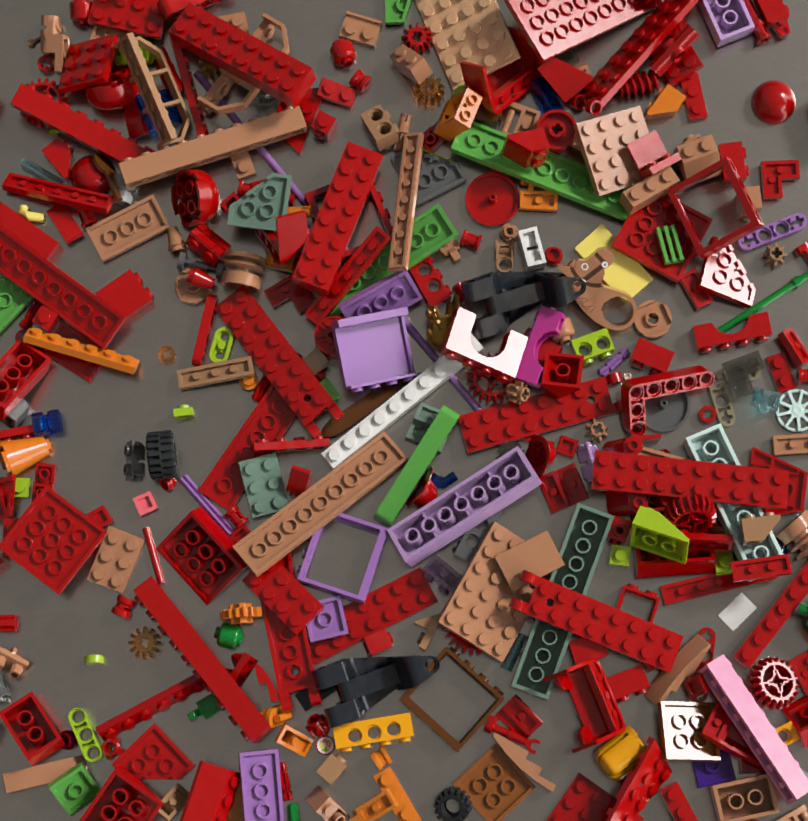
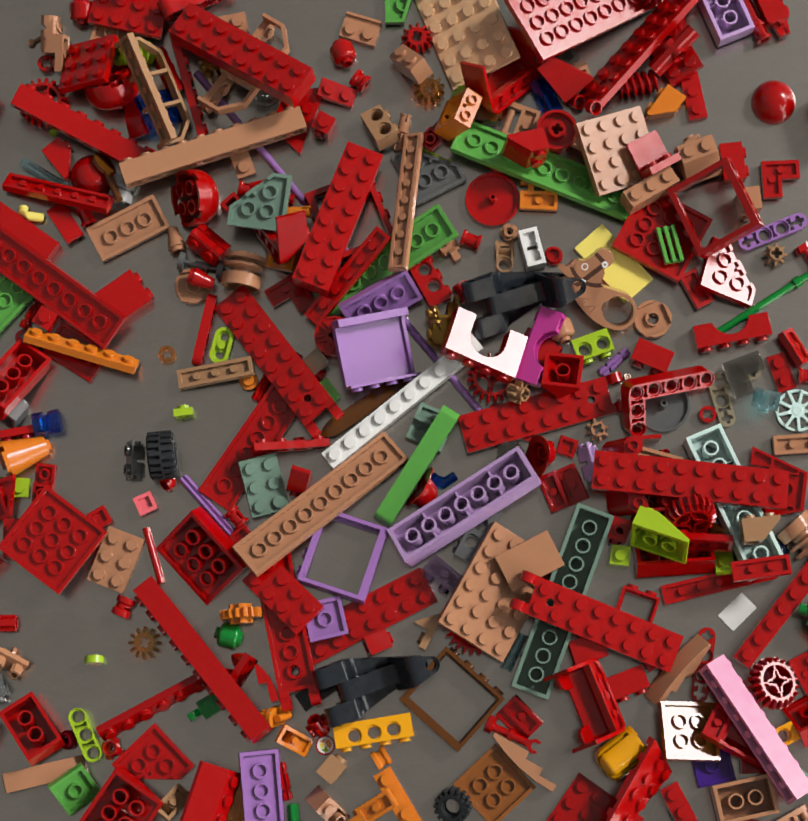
(696, 686): red plate -> none

